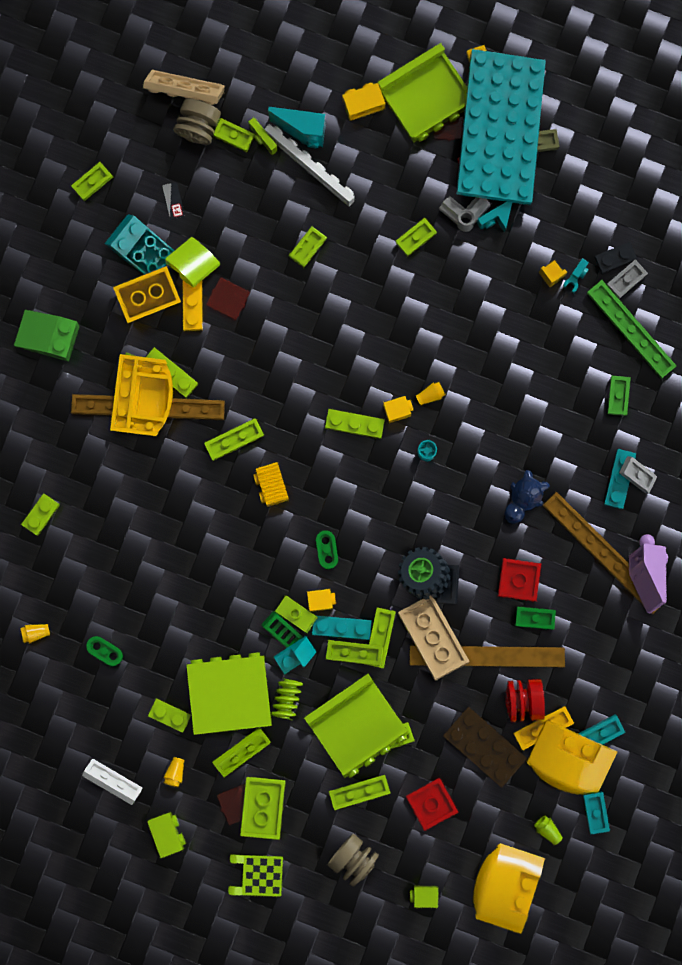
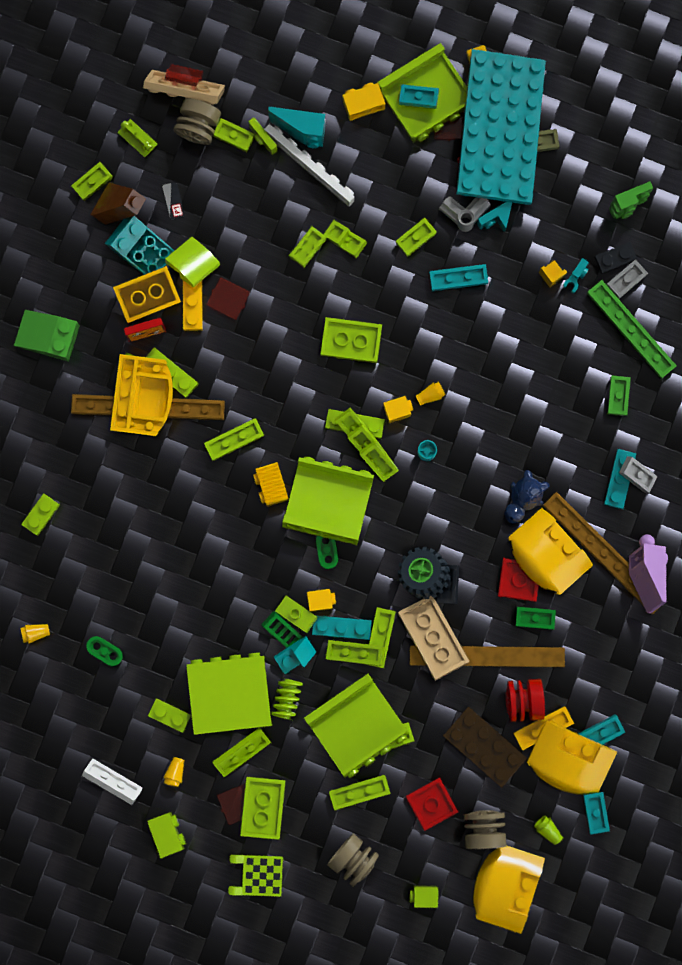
(117, 204): none -> reddish brown slope
(137, 137): none -> lime hinge
(144, 329): none -> tile
(183, 75): none -> clear red piece
(328, 500): none -> lime panel
(345, 239): none -> lime slope
(351, 340): none -> lime plate
(366, 444): none -> lime slope
(419, 96): none -> teal plate
(458, 277): none -> teal plate
(485, 830): none -> dark tan wheel
(548, 553): none -> yellow slope
(626, 202): none -> bright green plate

